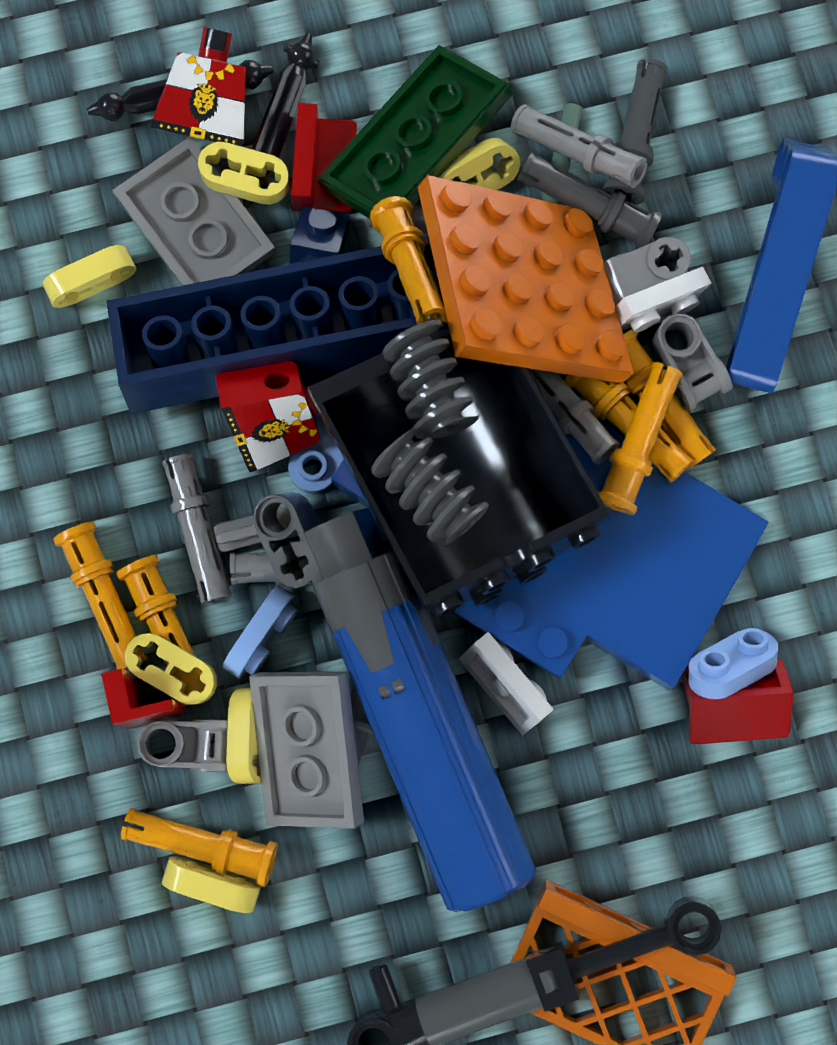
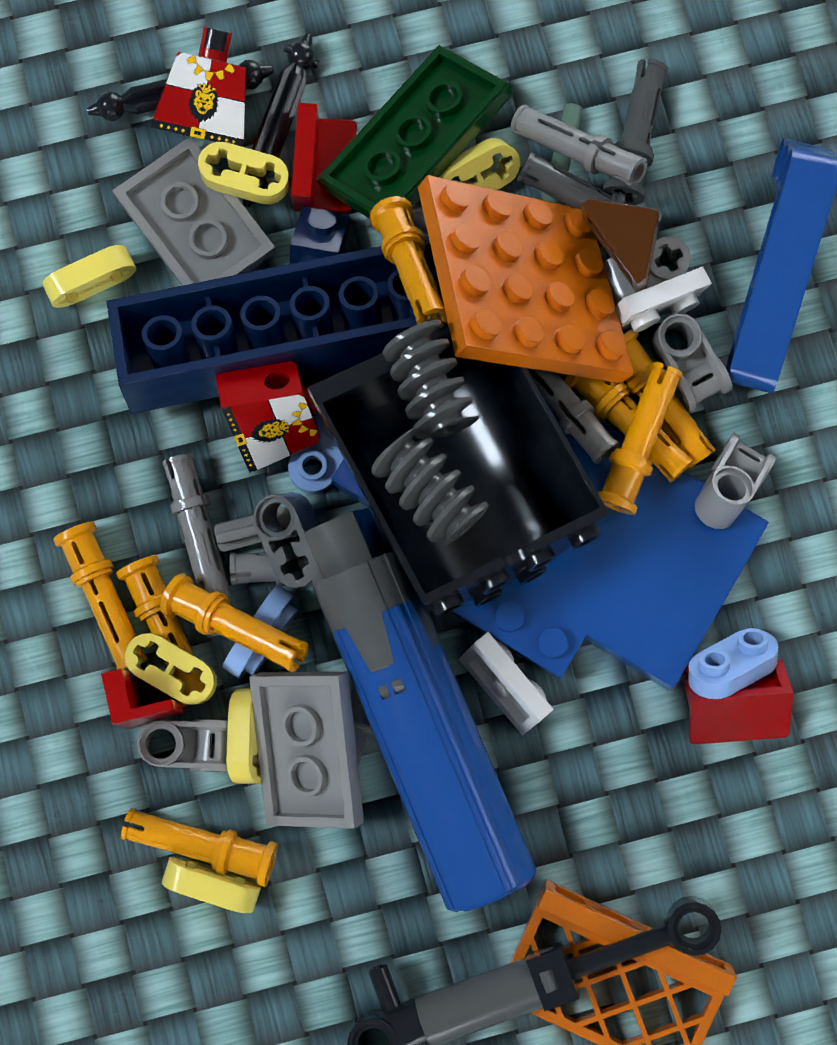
(214, 615): none -> light orange pin
(626, 235): none -> reddish brown slope
(732, 483): none -> light grey piece

